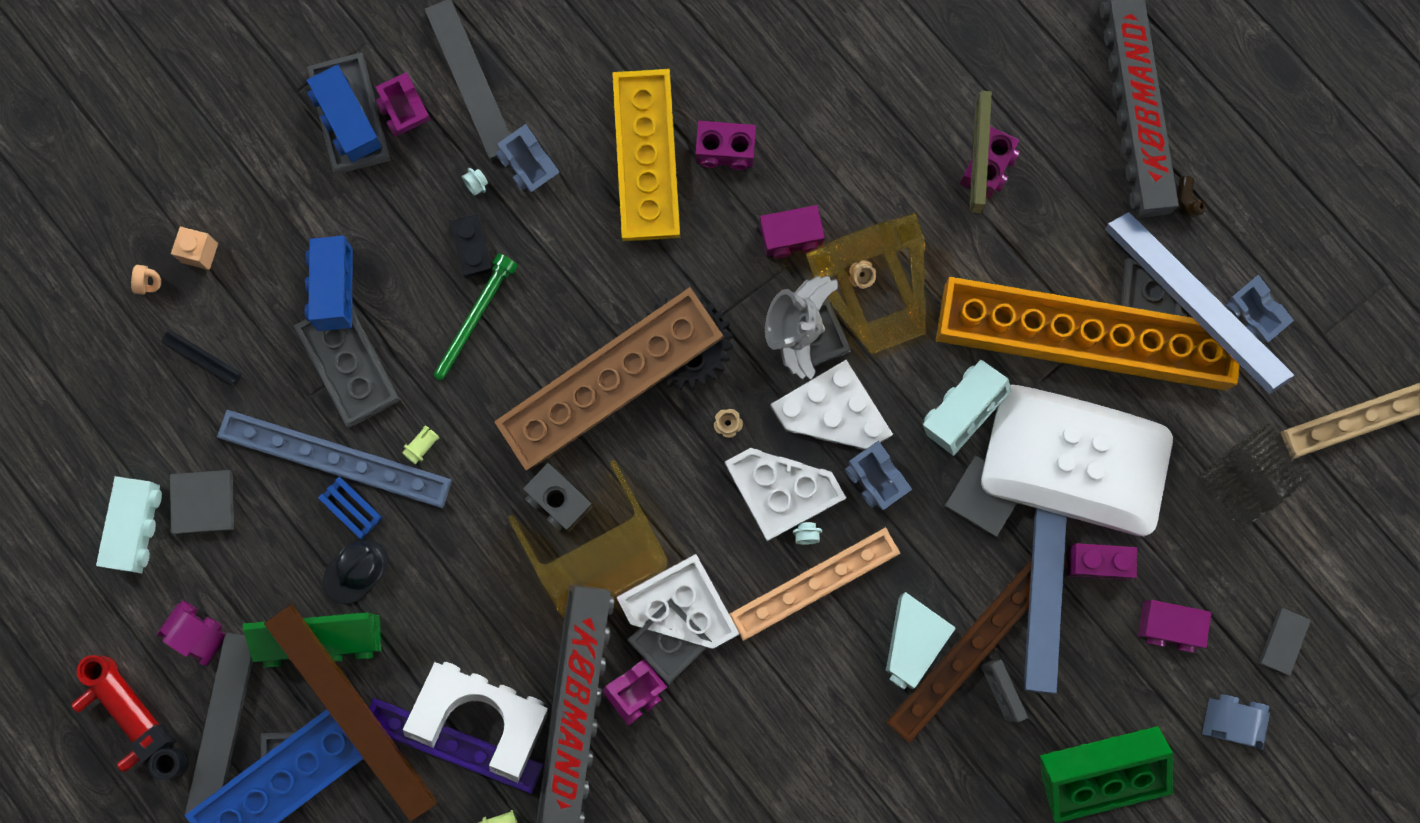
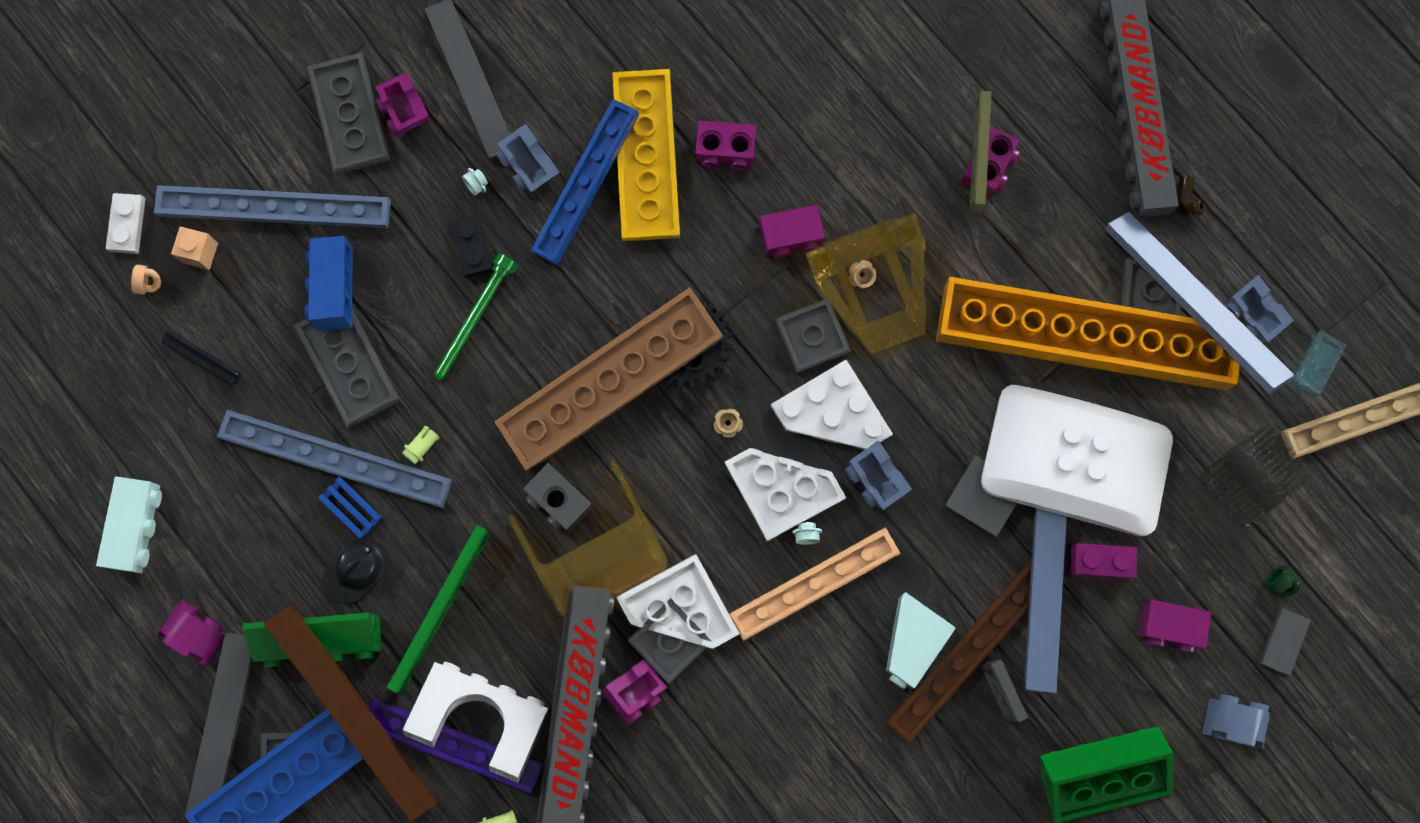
(125, 223): none -> white plate
(148, 738): red piece -> none
(201, 502): dark grey tile -> none
(272, 206): none -> sand blue plate
(343, 114): blue brick -> none
(438, 610): none -> green tile
(585, 182): none -> blue tile
(796, 323): light grey helmet -> none
(966, 407): light aqua brick -> none
(1280, 580): none -> dark green tile
(1318, 363): none -> clear light blue plate

